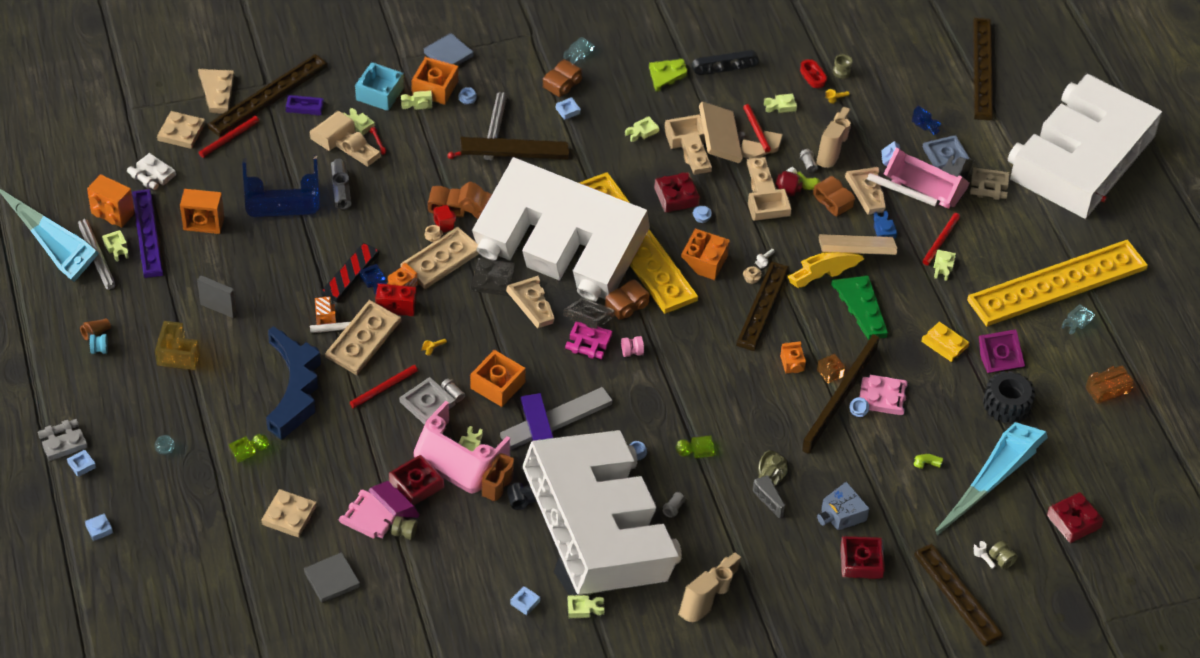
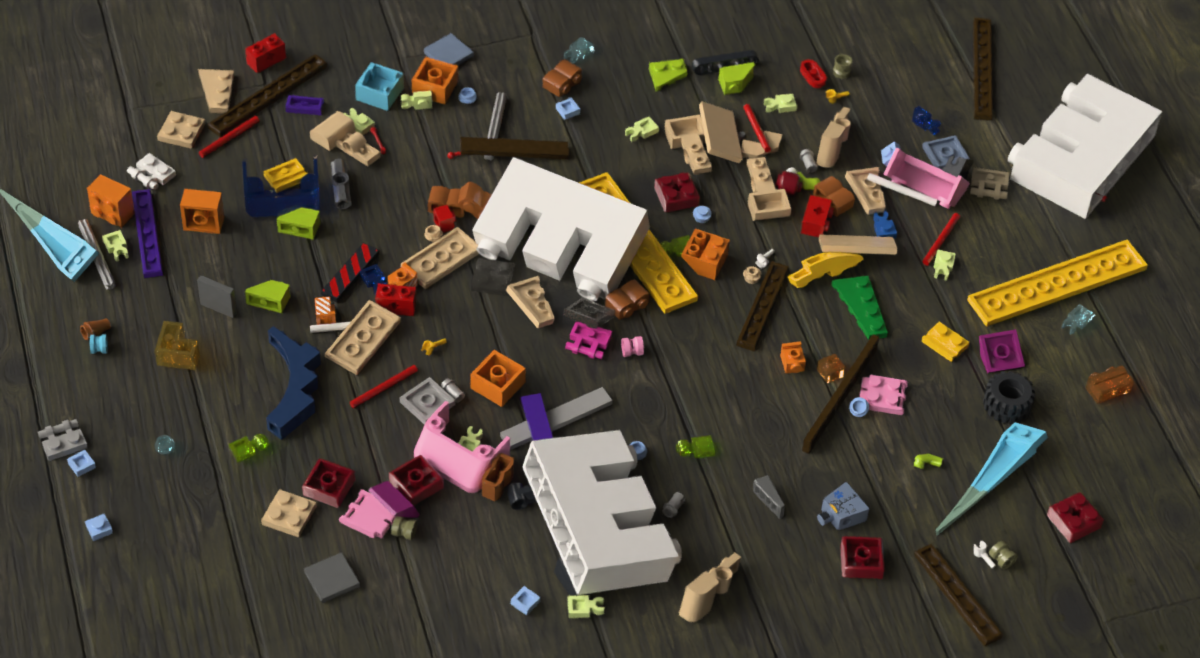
(265, 53): none -> red brick
(269, 295): none -> lime slope
(285, 175): none -> yellow plate
(300, 223): none -> lime slope
(328, 482): none -> dark red brick
(677, 245): none -> clear neon green plate
(735, 78): none -> lime slope
(774, 466): olive hat -> none
(816, 216): none -> red brick

